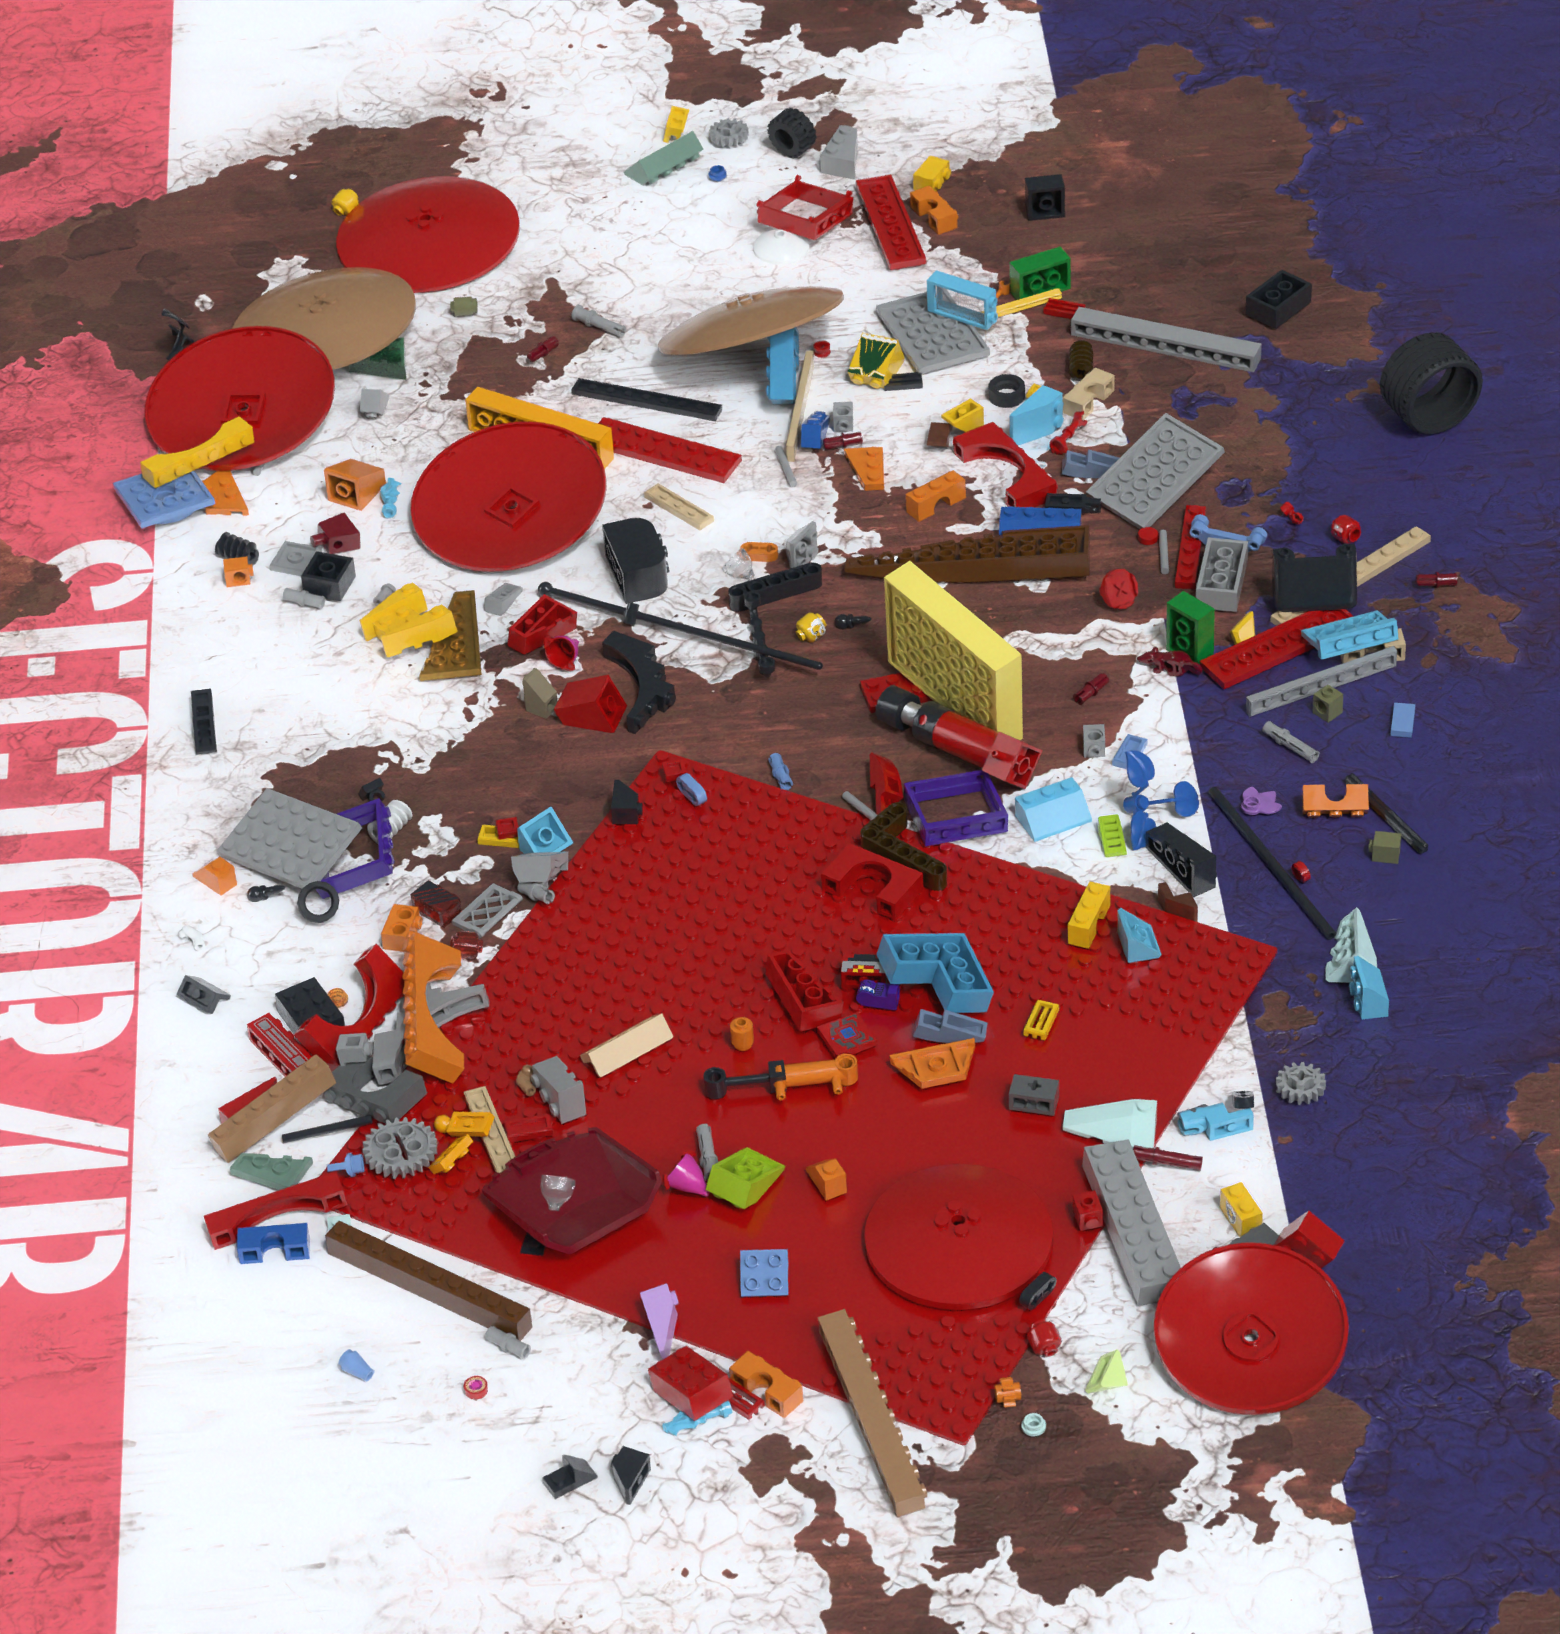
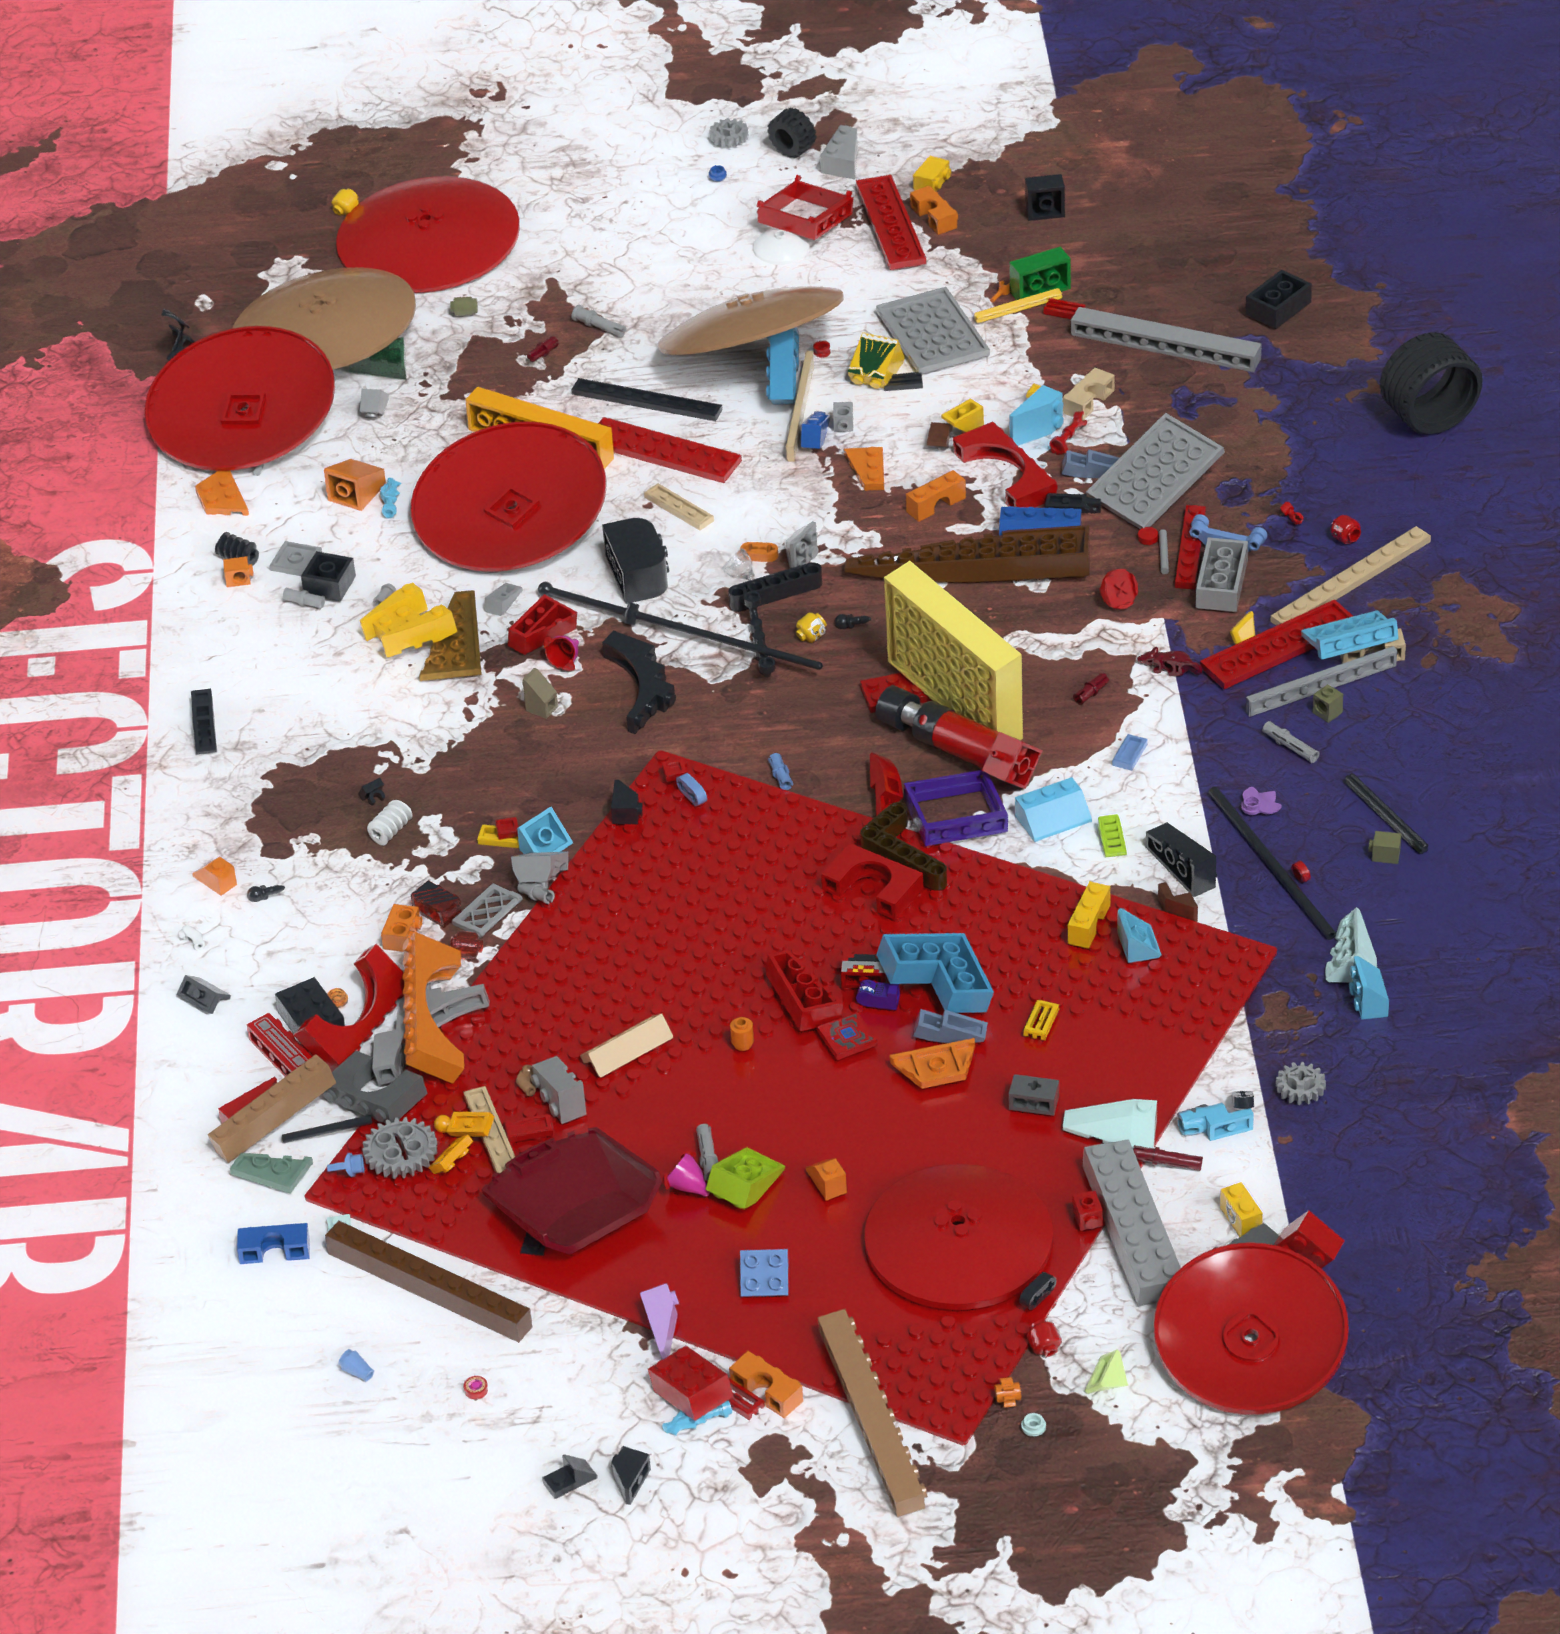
(165, 503): medium blue piece -> none
(168, 467): yellow arch -> none
(289, 839): light grey plate -> none
(314, 917): black tyre -> none
(317, 1194): red arch -> none
(337, 535): dark red torso -> none
(353, 1048): light grey brick -> none
(373, 870): dark purple window -> none
(508, 1342): light grey pin -> none
(556, 1190): clear helmet -> none
(591, 704): red slope -> none
(665, 159): sand green slope -> none
(675, 123): yellow hinge -> none
(786, 466): light grey bar -> none
(838, 1072): piece -> none
(843, 440): dark red axle -> none
(859, 805): light grey bar -> none
(961, 300): medium azure window -> none
(1006, 381): black tyre -> none
(1080, 359): dark brown piece -> none
(1094, 740): light grey brick -> none
(1140, 771): blue plant -> none
(1190, 627): green brick -> none
(1314, 581): black windscreen -> none
(1316, 802): orange arch -> none
(1403, 720): medium blue tile -> none
(1437, 579): dark red axle -> none

